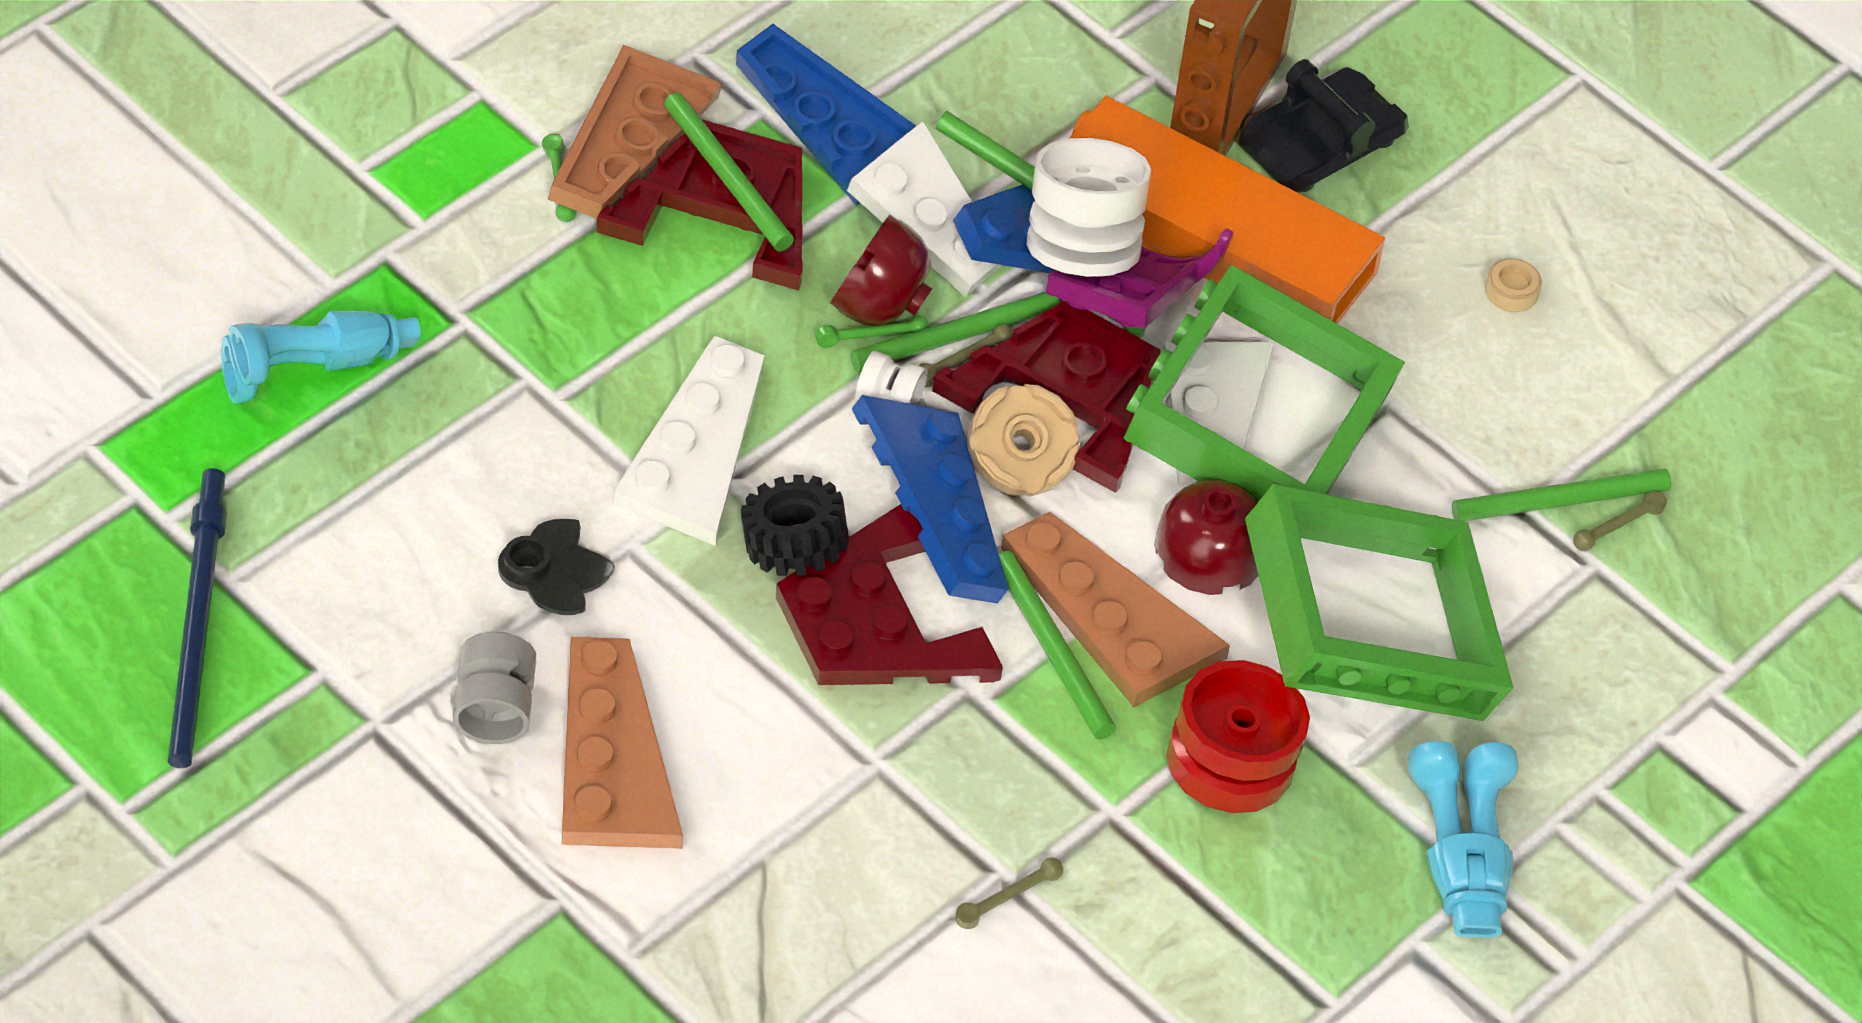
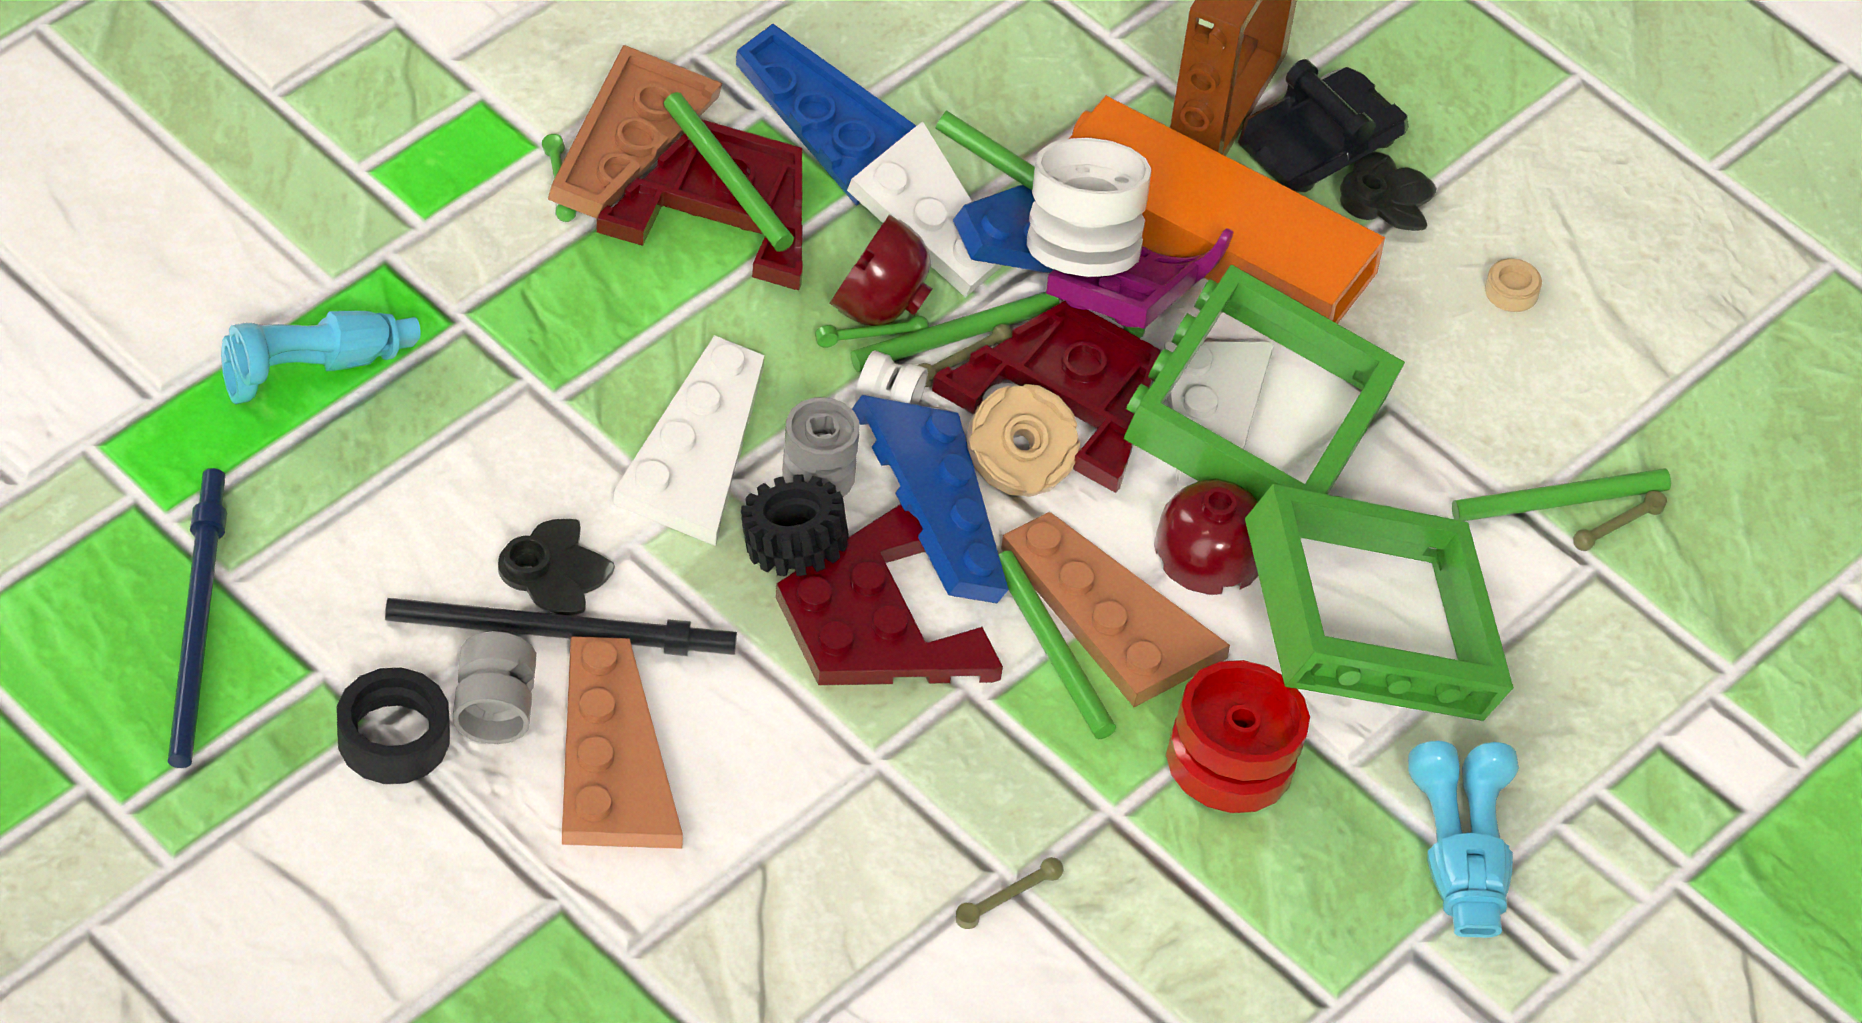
(397, 762): none -> black tyre
(675, 637): none -> black bar
(822, 443): none -> light grey wheel
(1387, 192): none -> pearl dark grey plate

